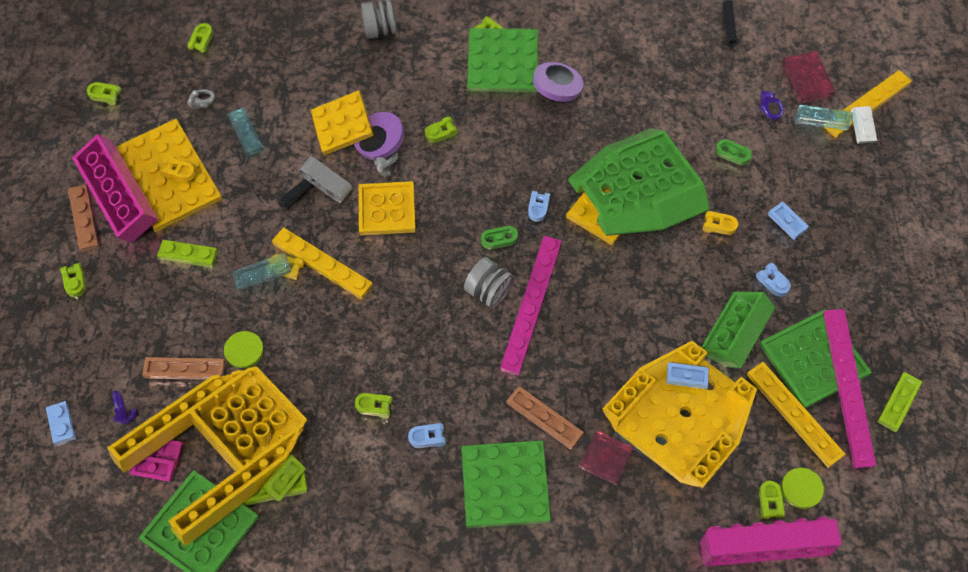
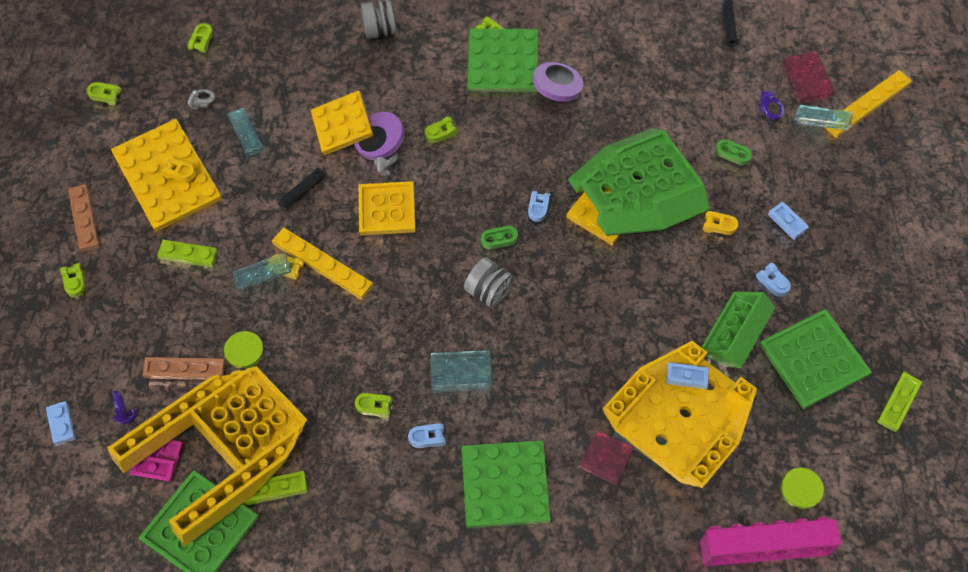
(114, 188): dark pink brick -> none
(284, 478): lime plate -> none
(325, 179): light grey beam -> none
(461, 371): none -> clear light blue plate
(531, 306): dark pink plate -> none
(545, 418): nougat plate -> none
(771, 493): lime plate -> none
(796, 414): yellow plate -> none
(849, 389): dark pink plate -> none
(864, 125): white plate -> none

